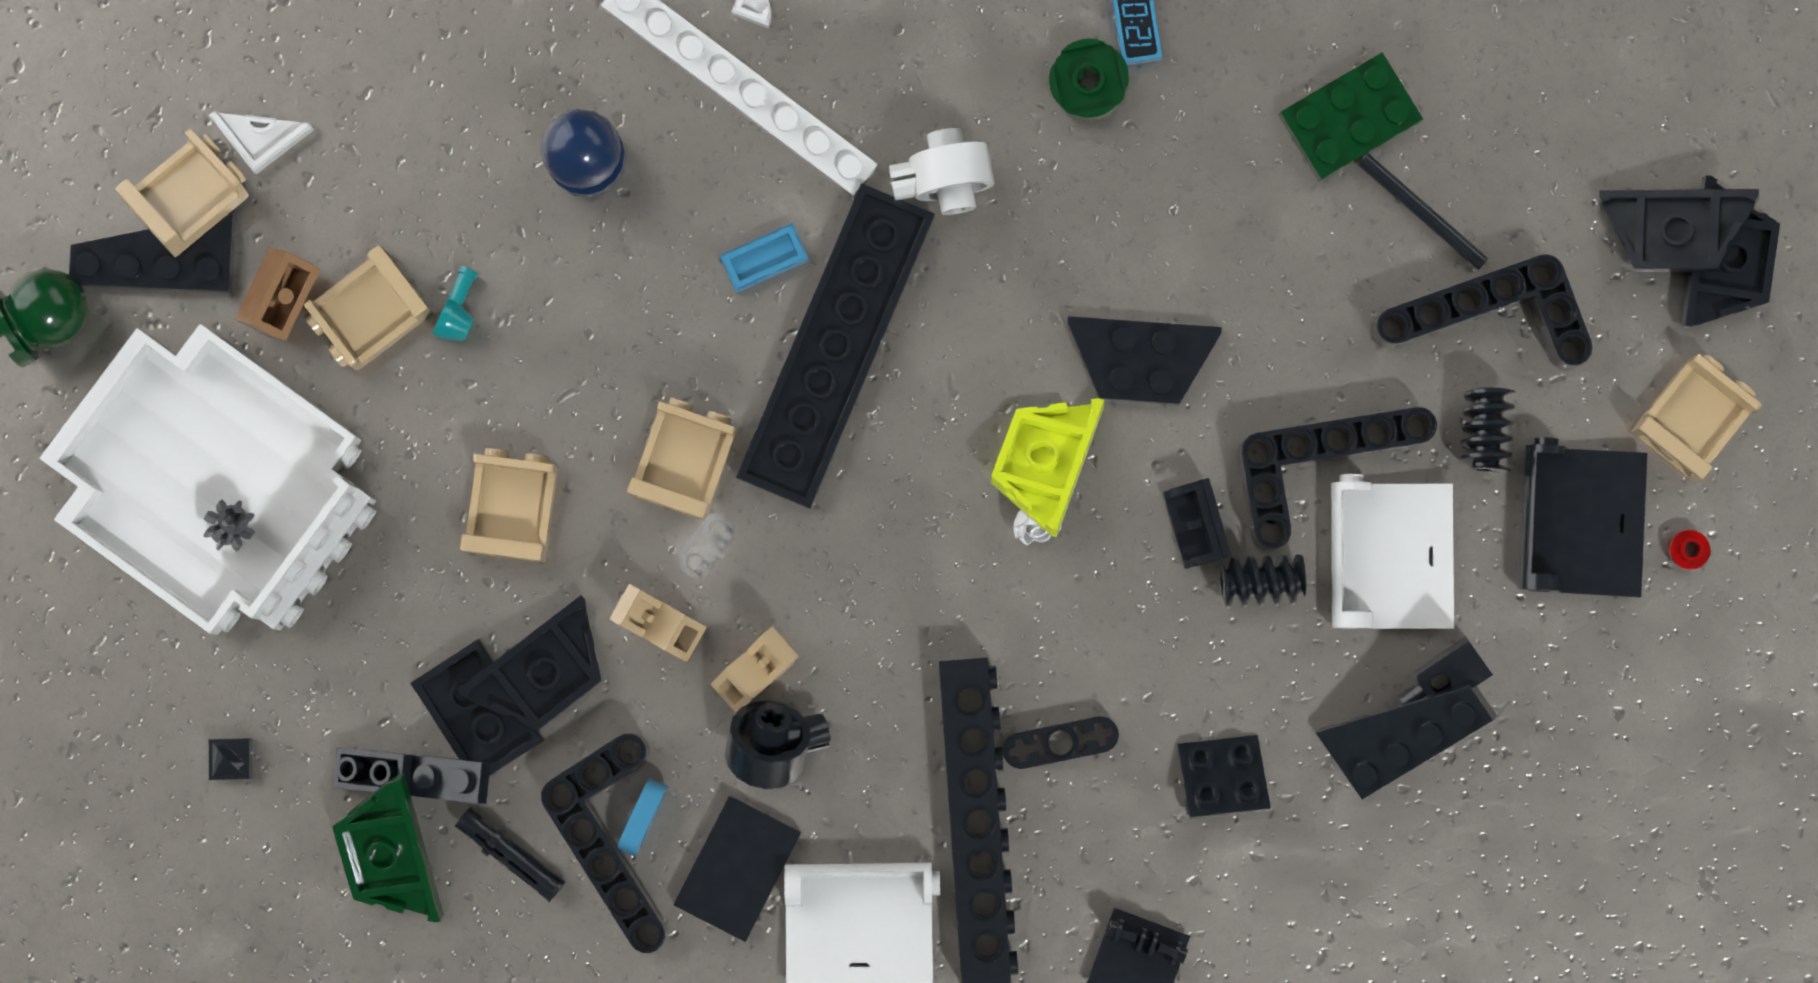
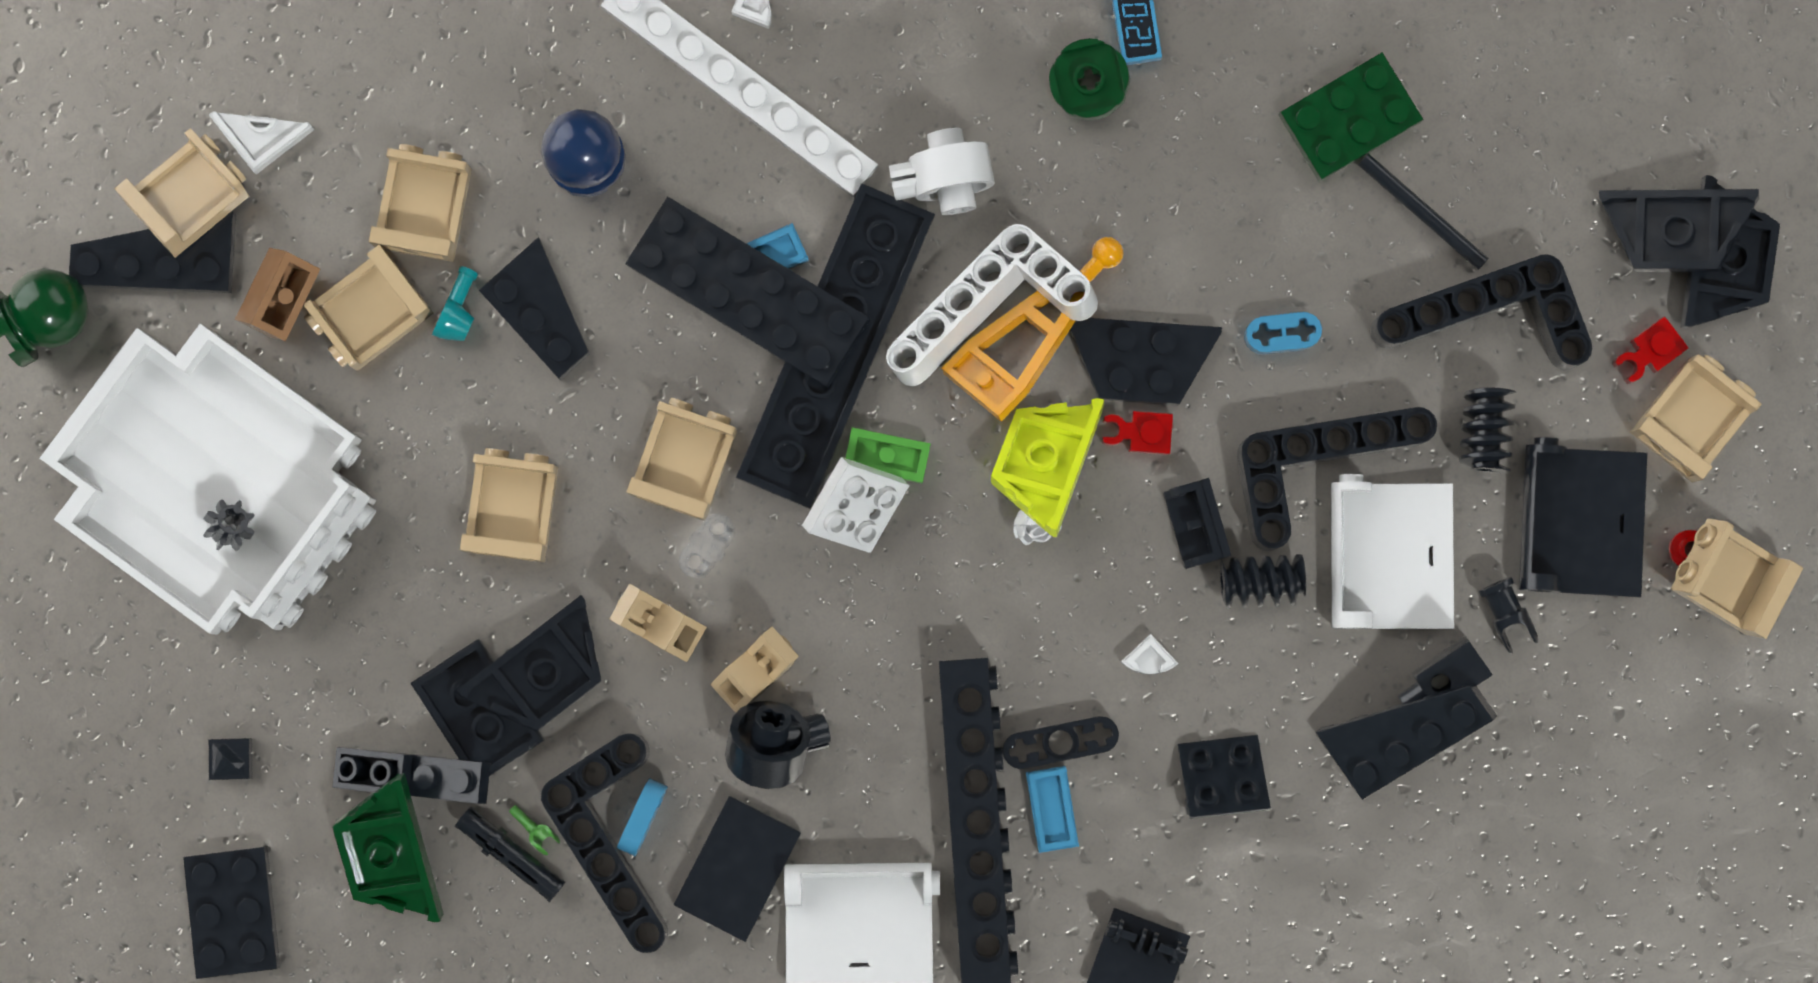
(231, 912): none -> black plate
(422, 203): none -> tan panel
(536, 308): none -> black wing
(537, 832): none -> bright green hand
(748, 292): none -> black plate
(850, 500): none -> white plate
(889, 454): none -> bright green plate
(986, 297): none -> white beam
(991, 383): none -> light orange plate
(1052, 809): none -> dark azure tile
(1146, 432): none -> red plate
(1149, 658): none -> white tile
(1282, 323): none -> dark azure beam
(1507, 610): none -> black piece
(1654, 348): none -> red plate
(1735, 579): none -> tan panel

